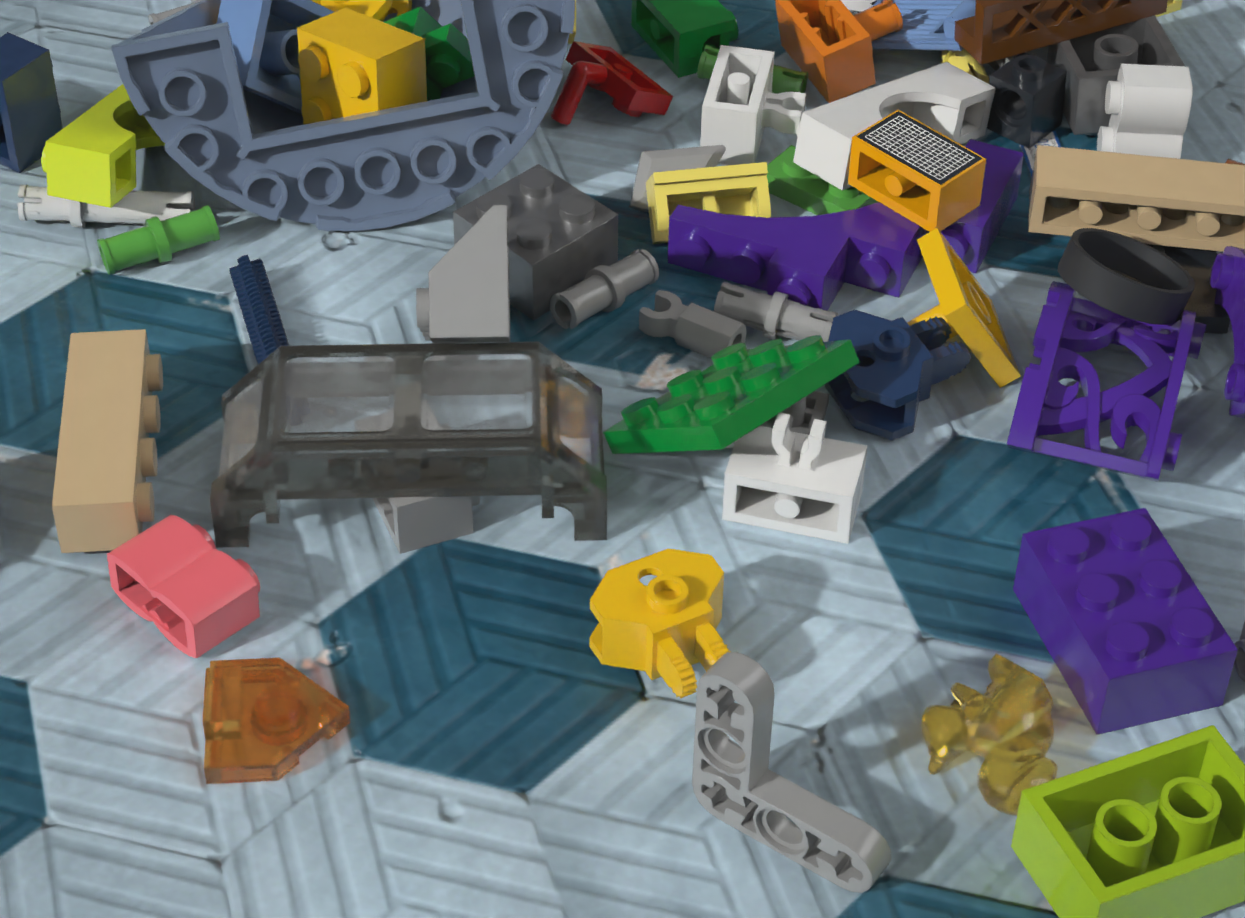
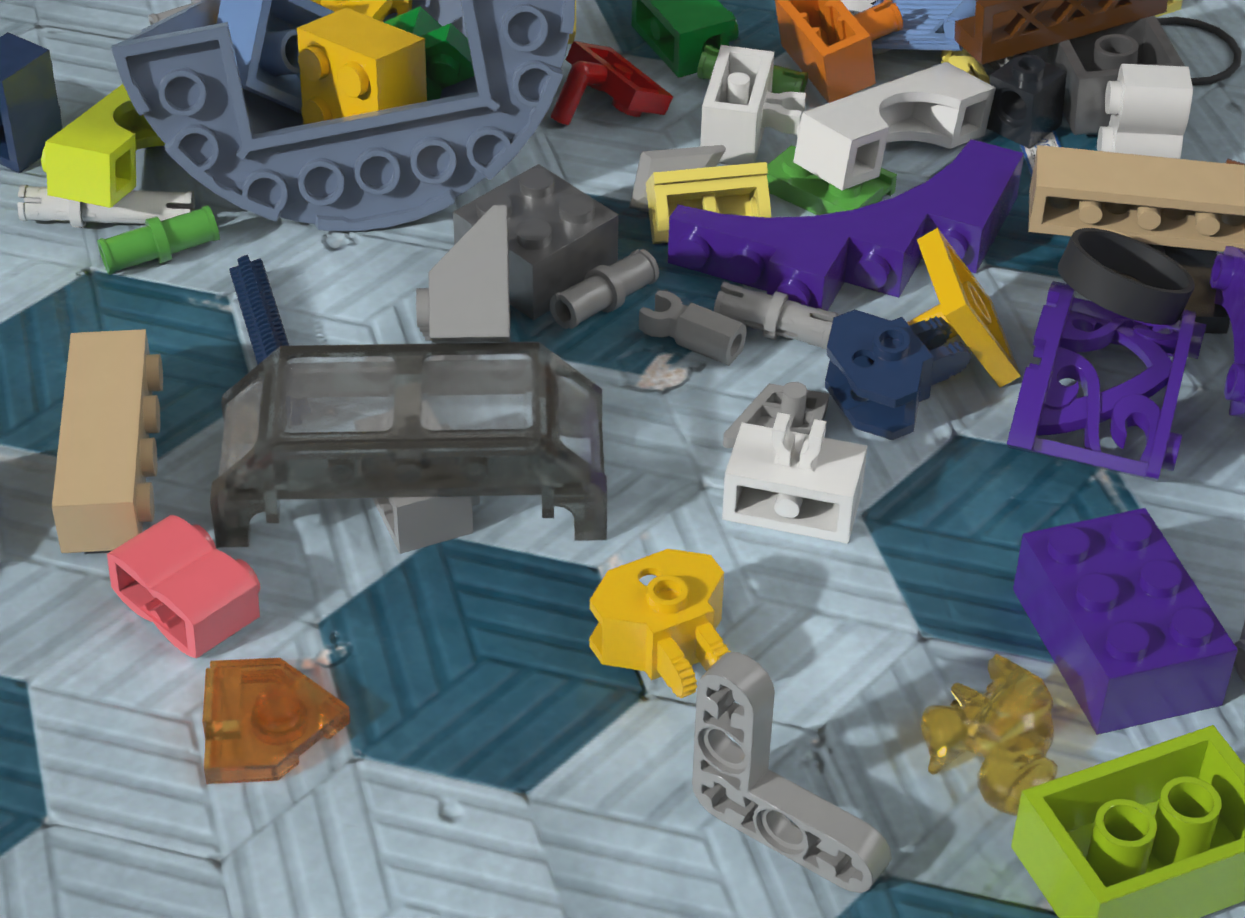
(730, 396): green plate -> none
(916, 171): light orange brick -> none
(1220, 33): none -> black piece

